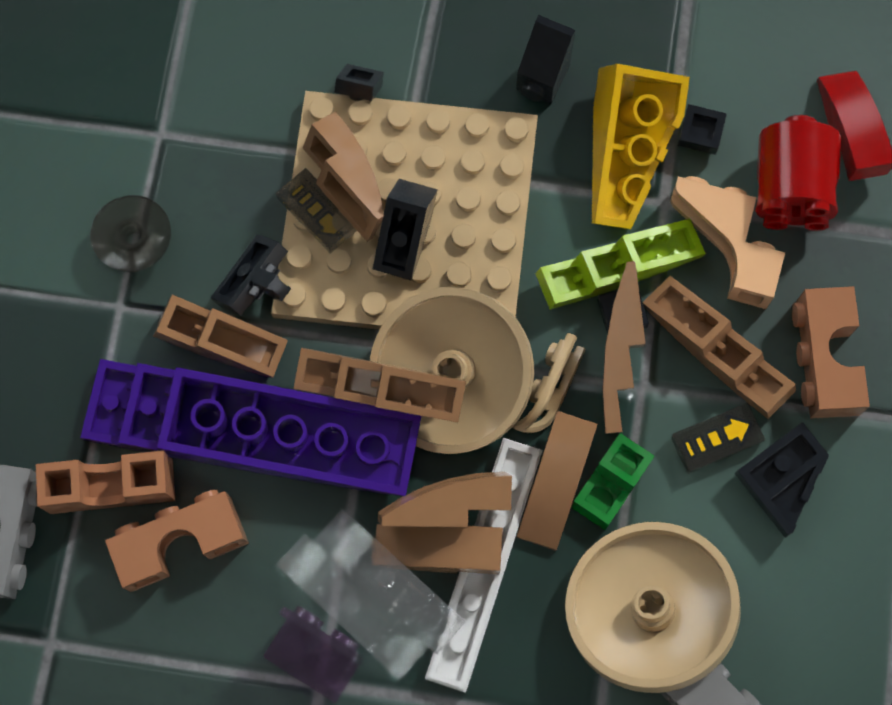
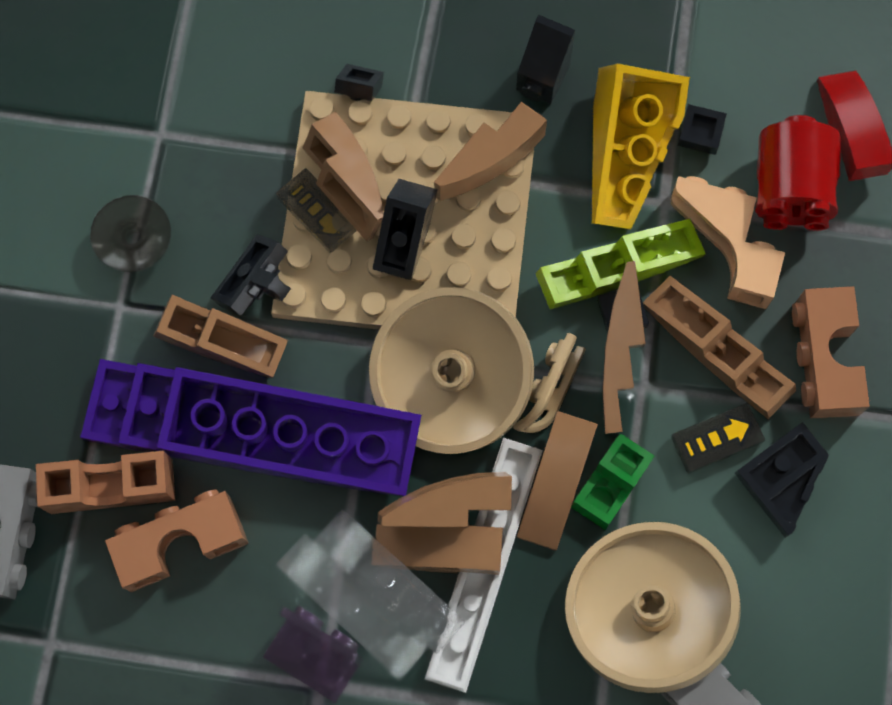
(380, 385): medium nougat slope -> none
(491, 152): none -> medium nougat slope

